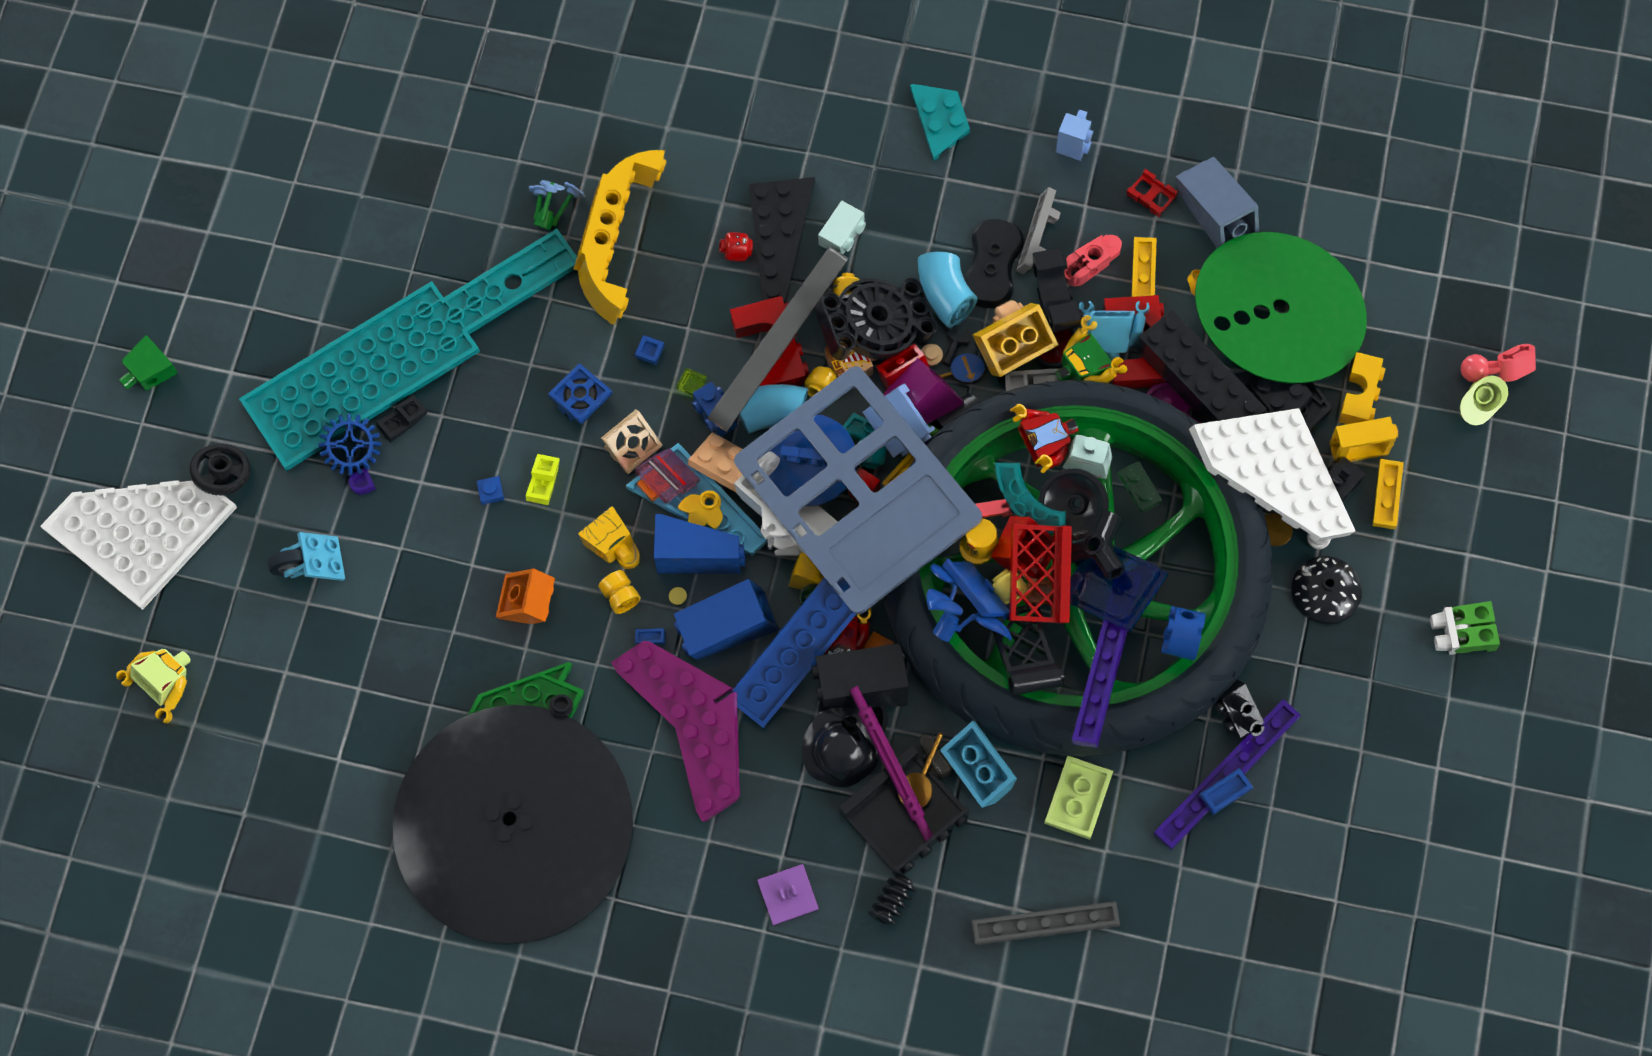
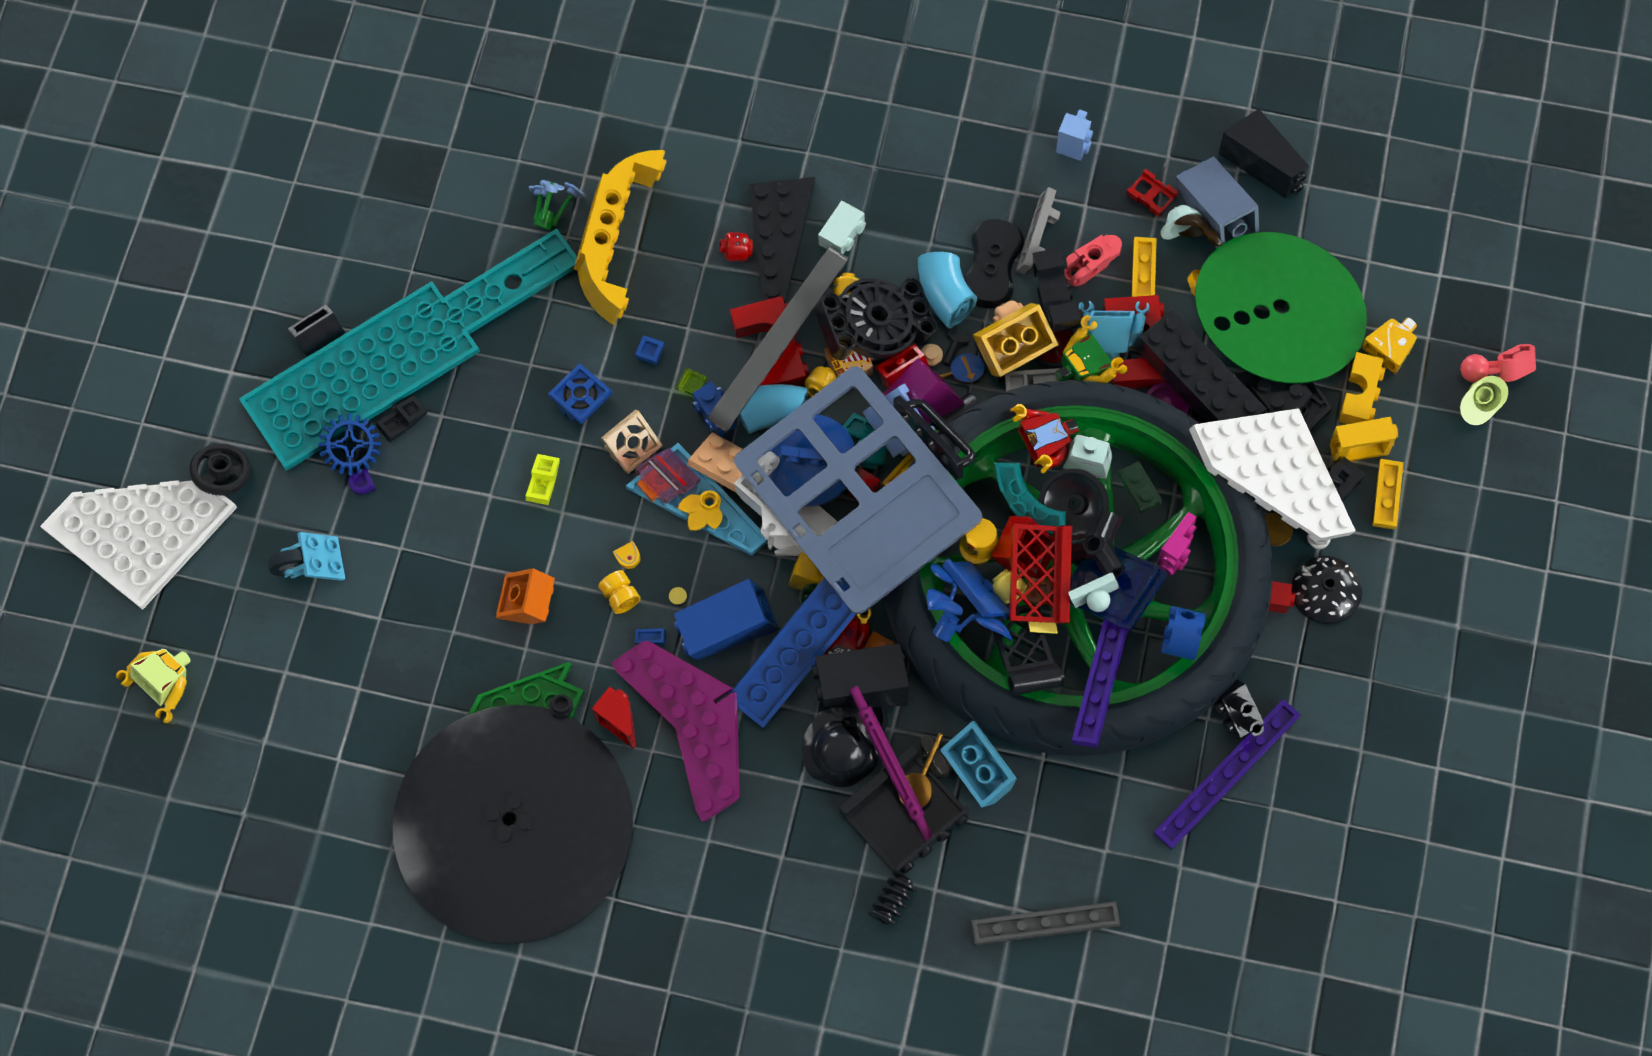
(146, 366): green torso -> none
(316, 330): none -> black brick
(490, 490): blue plate -> none
(608, 537): yellow torso -> none
(615, 715): none -> red slope
(695, 549): blue slope -> none
(788, 894): medium lavender piece -> none
(932, 440): none -> black piece
(940, 117): teal wing -> none
(994, 508): coral piece -> none
(1042, 627): none -> light yellow piece
(1078, 797): yellowish green plate -> none
(1095, 593): none -> light aqua tile
(1176, 549): none -> dark pink plate
(1188, 223): none -> piece
(1226, 791): blue tile -> none
(1264, 154): none -> black slope
(1281, 597): none -> red brick
(1391, 343): none -> yellow torso
(1466, 628): bright green hips -> none

